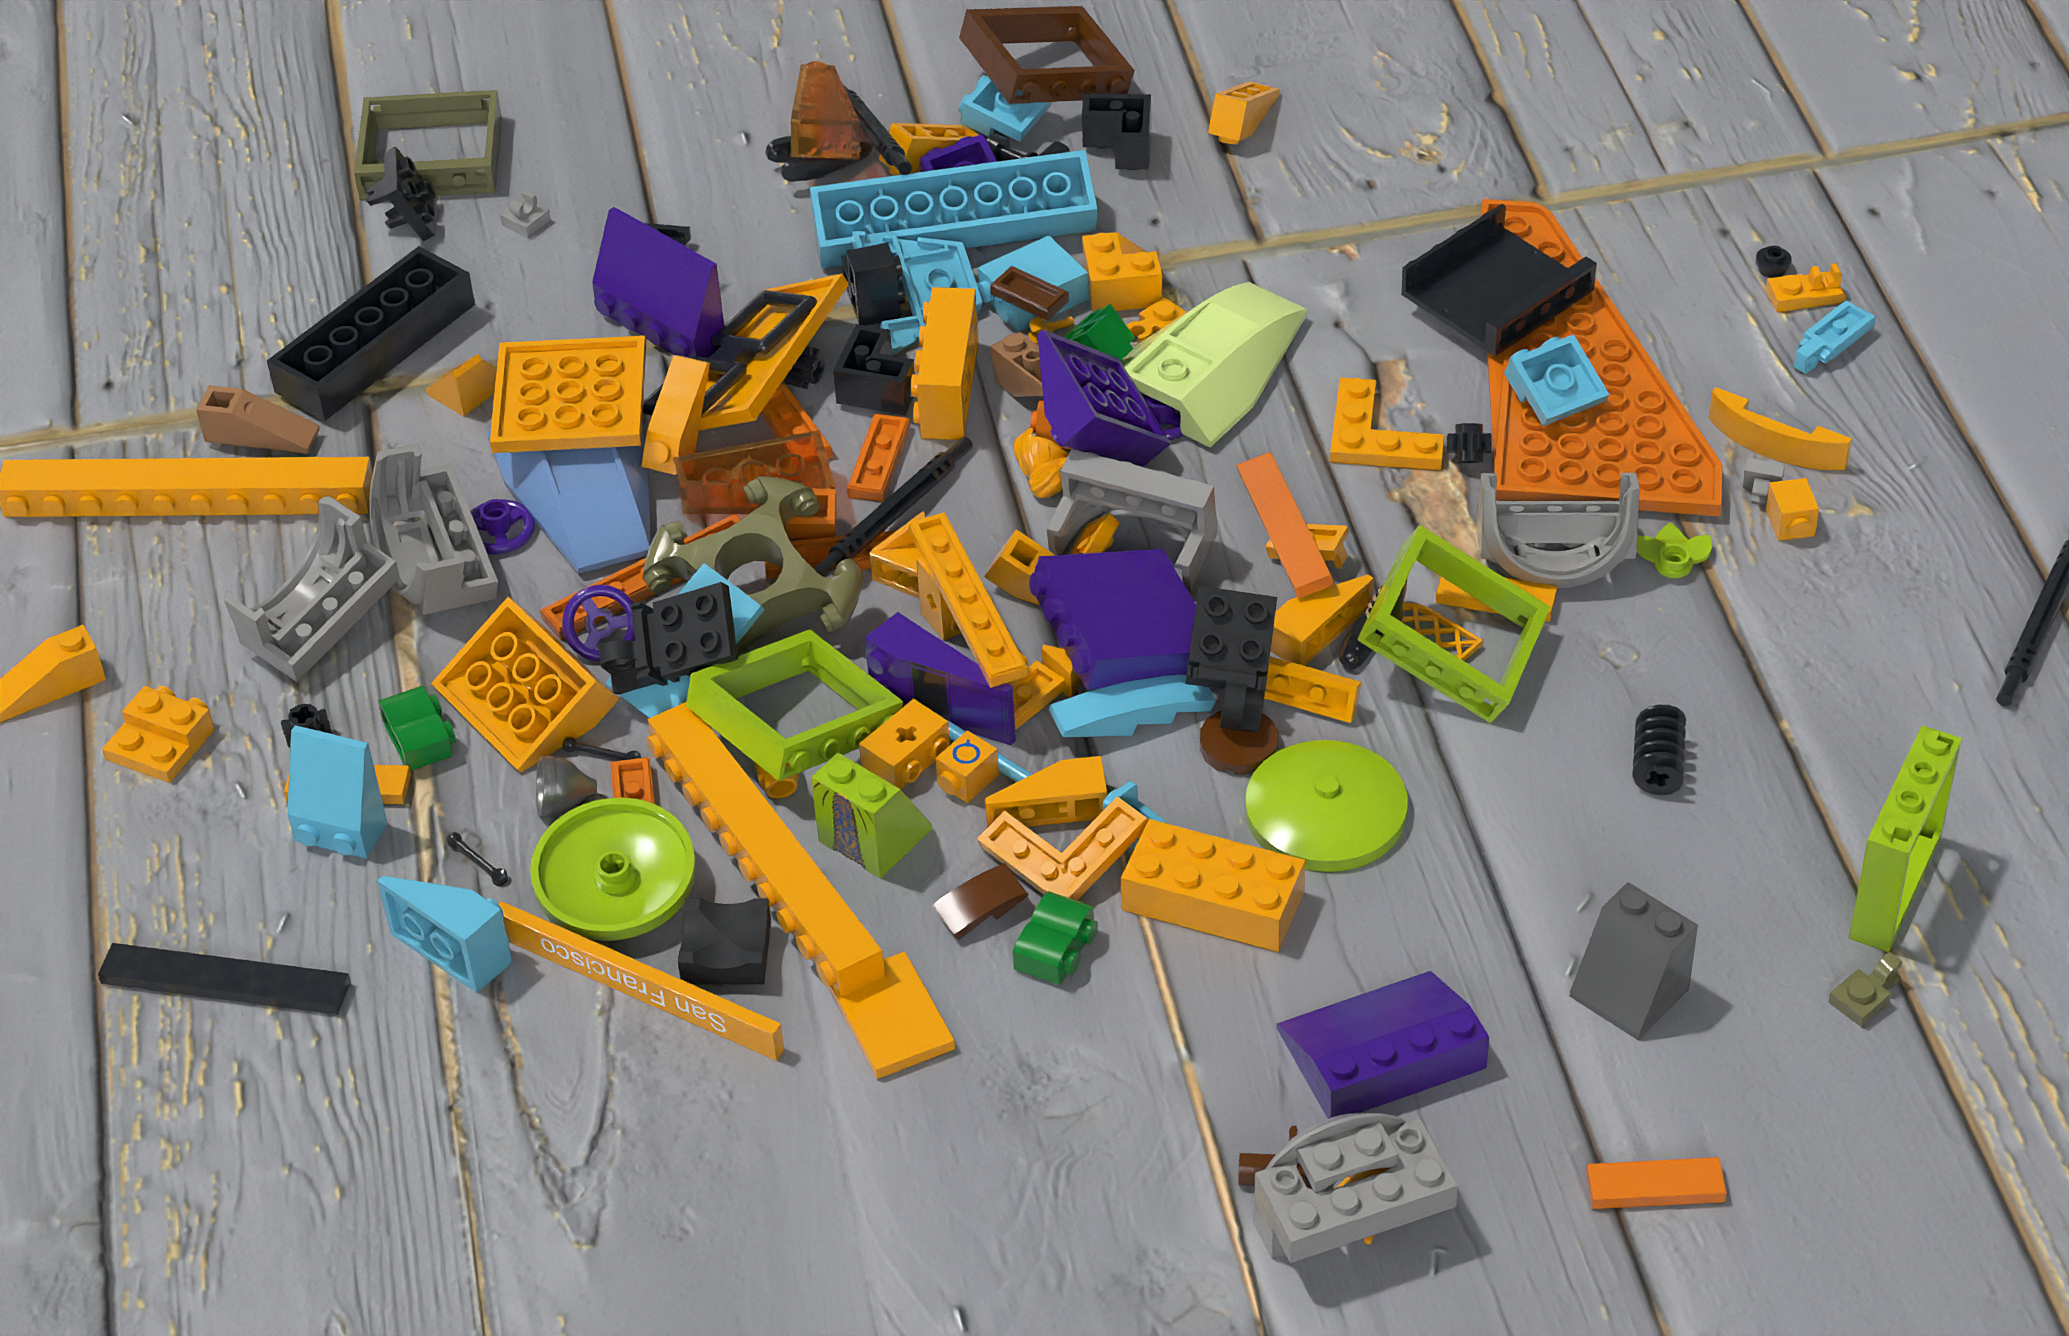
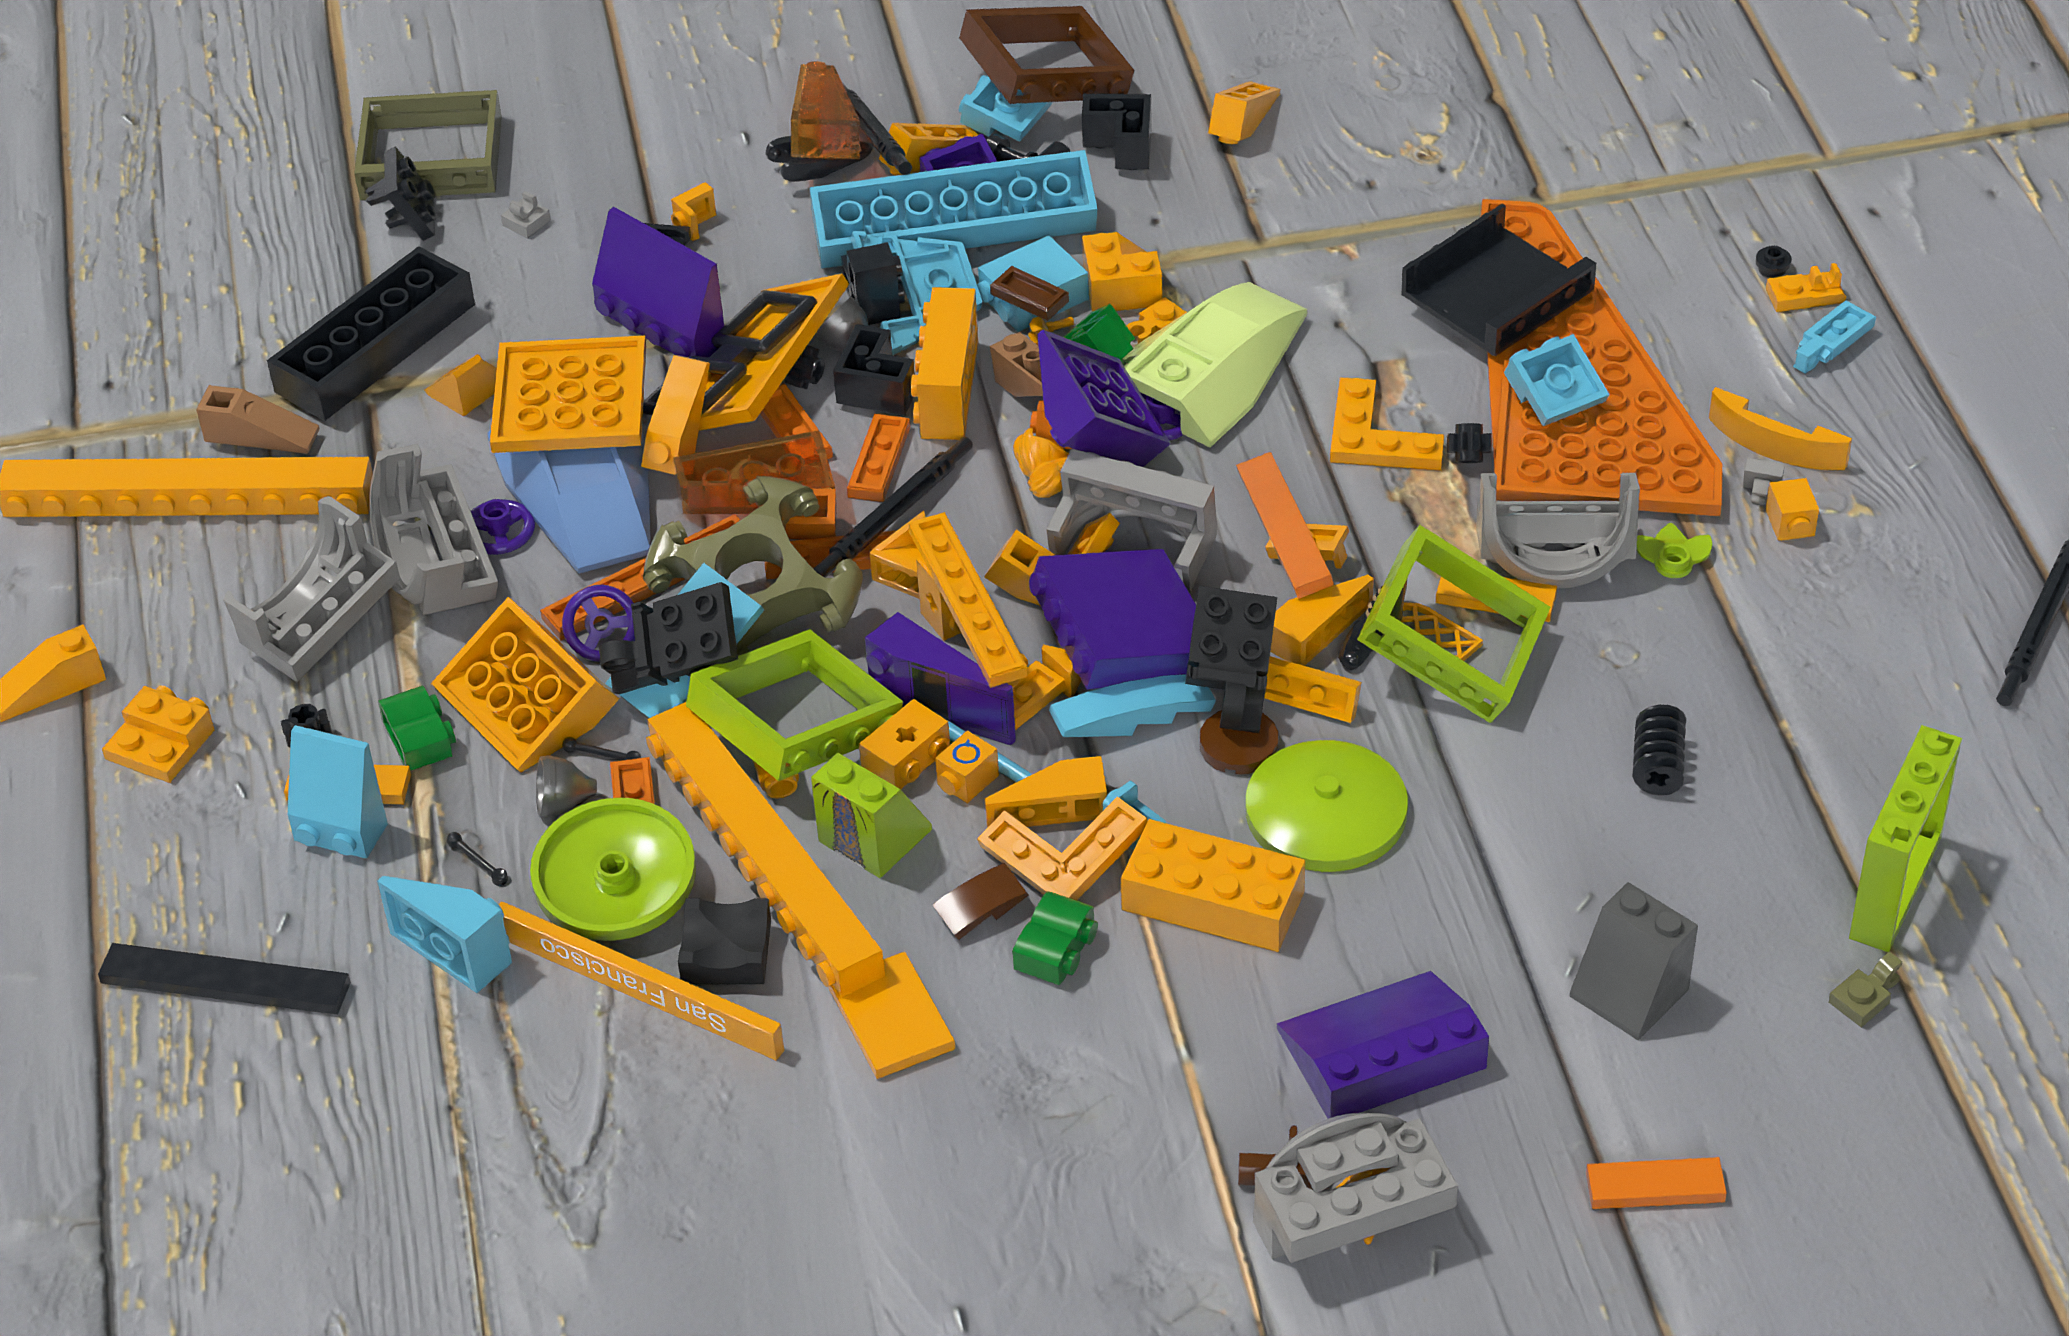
(694, 208): none -> light orange bracket
(840, 324): none -> flat silver helmet

